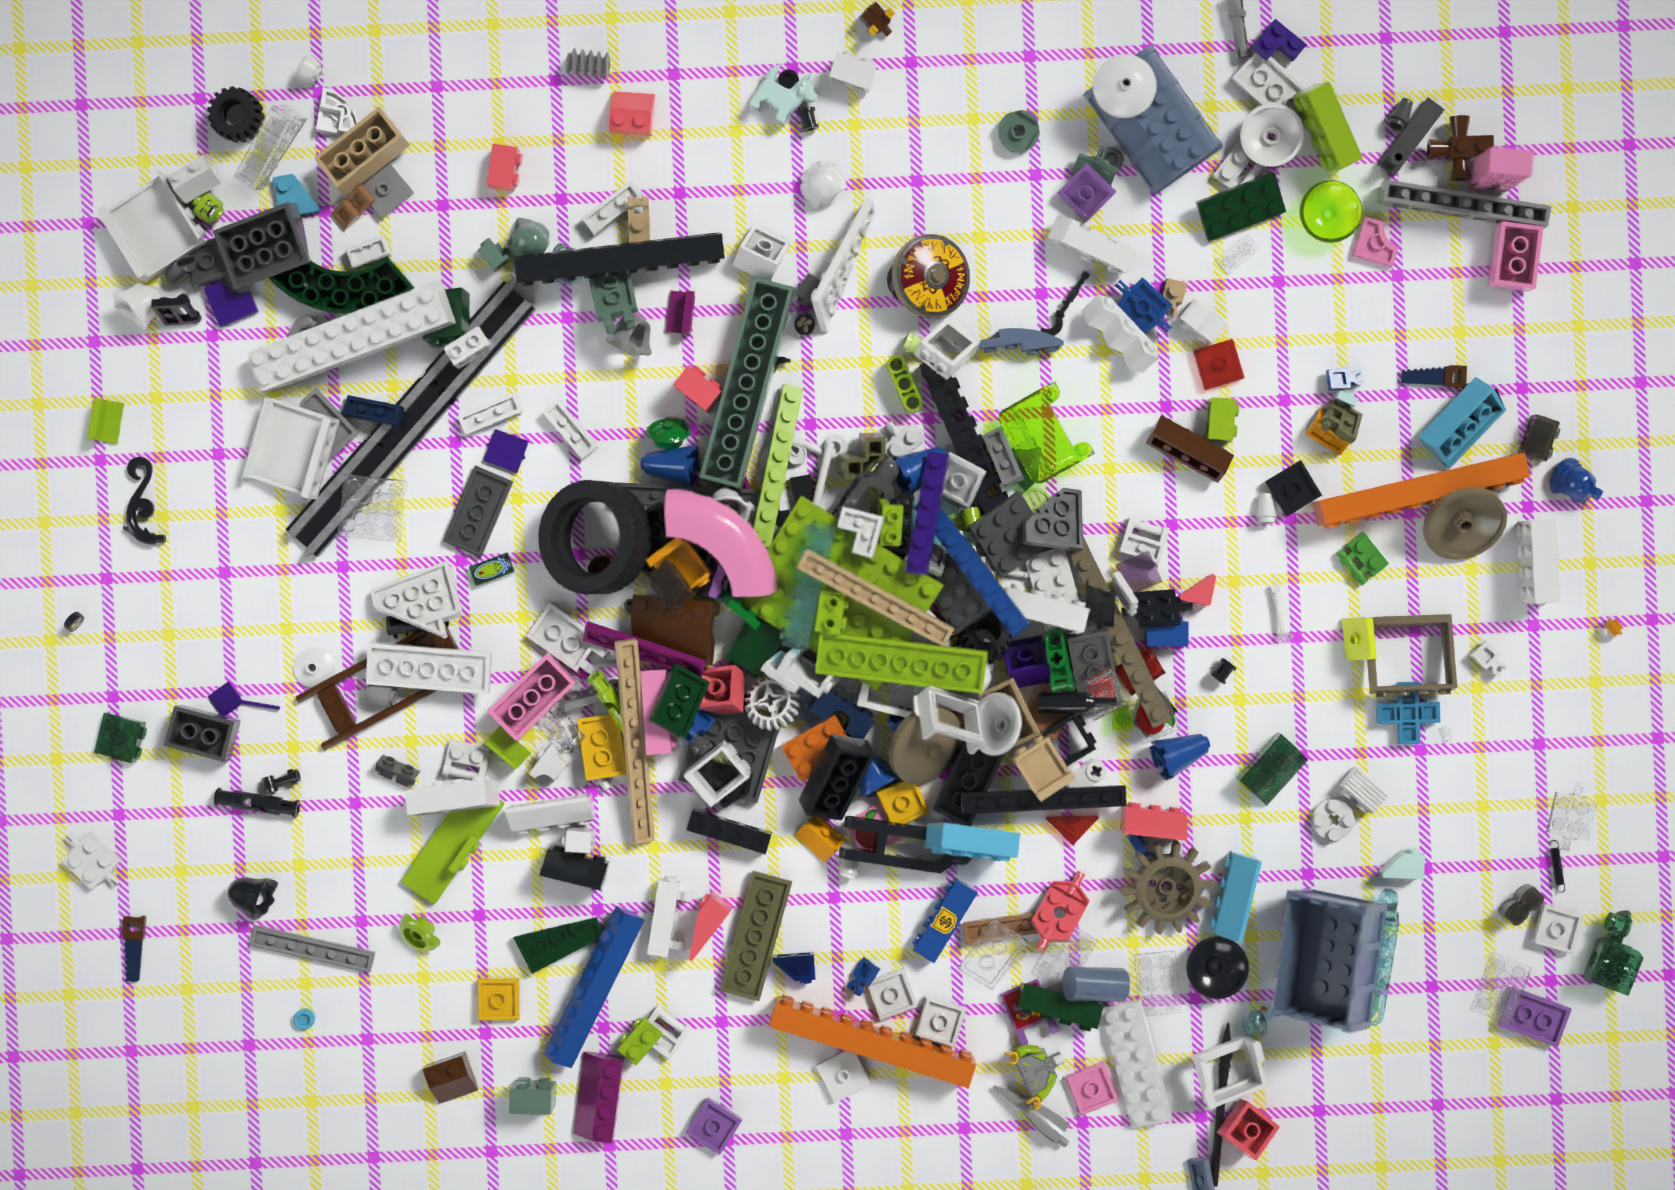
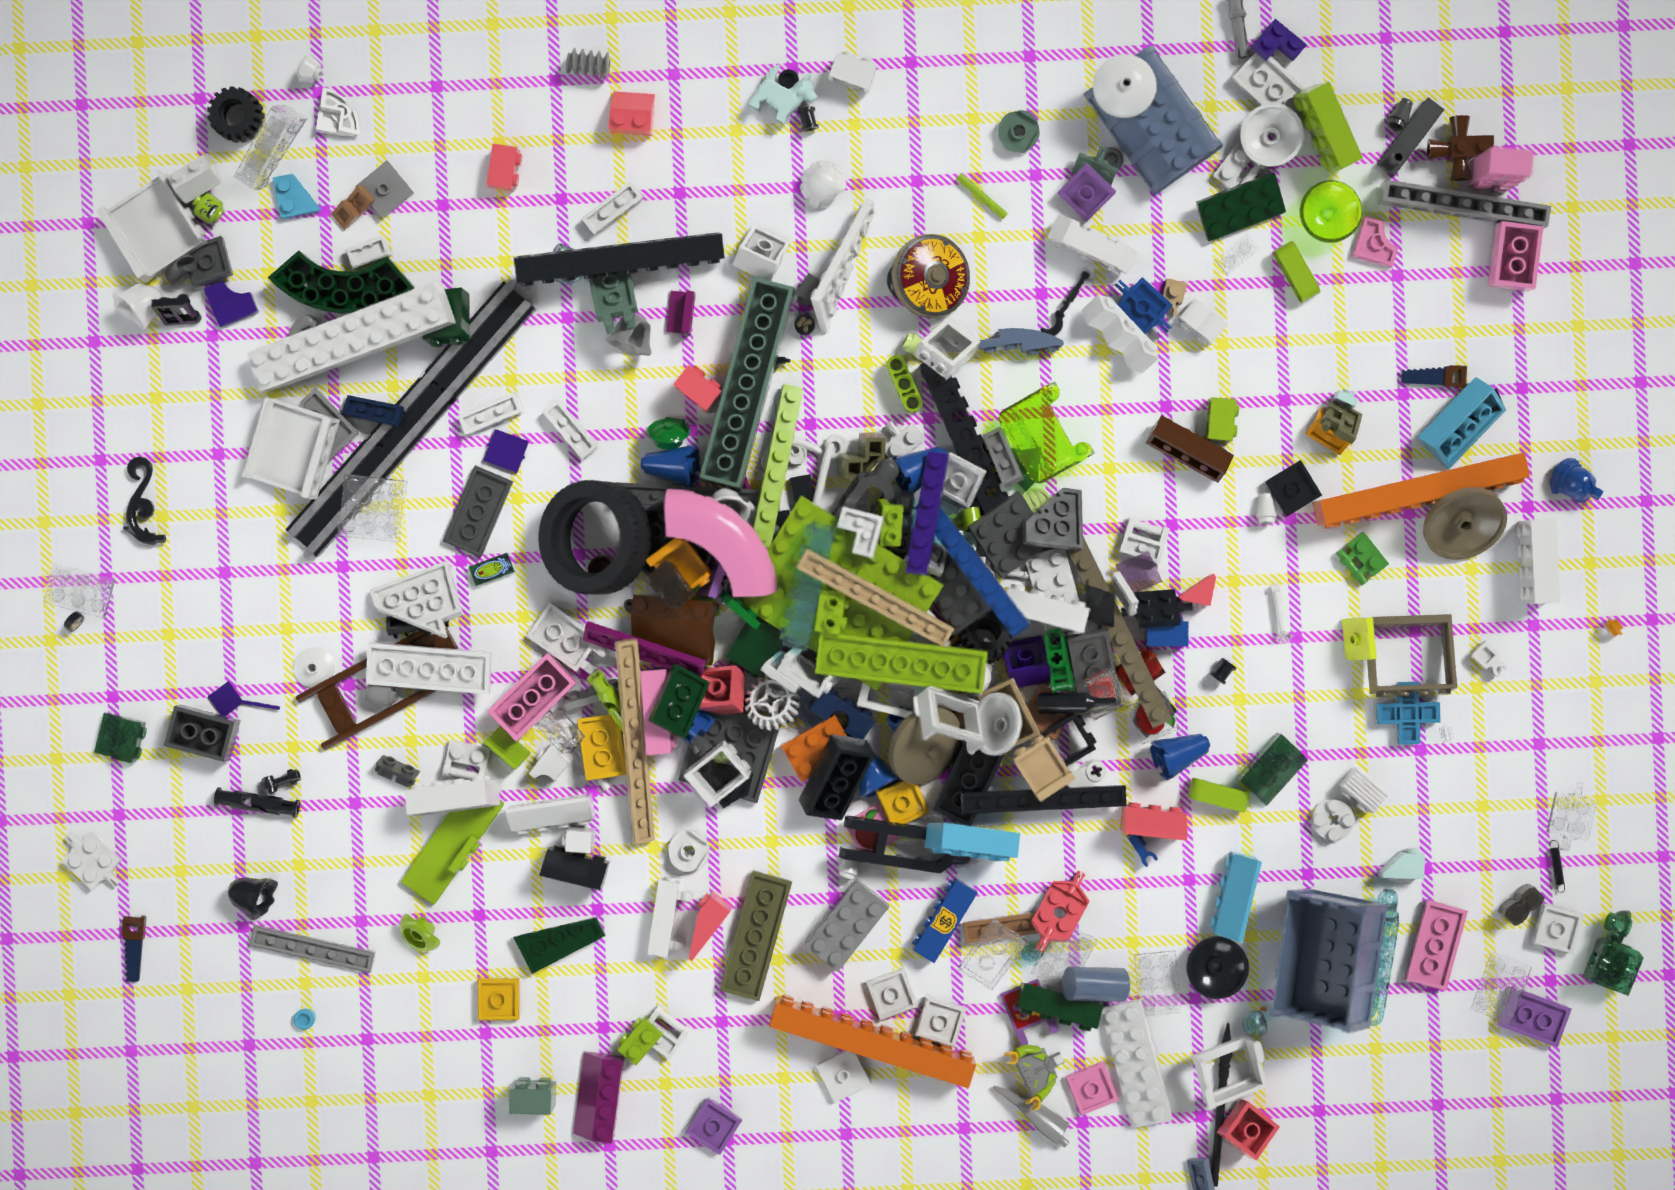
(79, 590): none -> clear plate
(105, 420): lime panel -> none
(263, 245): dark grey slope -> none
(362, 151): tan brick -> none
(450, 1077): reddish brown slope -> none
(468, 347): white bracket -> none
(493, 254): sand green brick -> none
(527, 238): sand green piece -> none
(593, 987): blue brick -> none
(638, 222): tan plate -> none
(690, 862): none -> white plate
(729, 831): black brick -> none
(797, 966): clear blue slope -> none
(820, 837): light orange panel -> none
(847, 925): none -> light grey brick
(865, 974): blue plate -> none
(876, 19): reddish brown piece -> none
(982, 196): none -> lime bar
(1026, 953): none -> clear light blue plate
(1072, 826): clear red tile -> none
(1121, 720): clear neon green plate -> none
(1177, 901): dark tan gear -> none
(1218, 364): clear red plate -> none
(1218, 795): none -> lime beam
(1296, 271): none -> lime beam
(1341, 378): plate -> none
(1436, 944): none -> bright pink plate
(1539, 438): clear smoke brick -> none

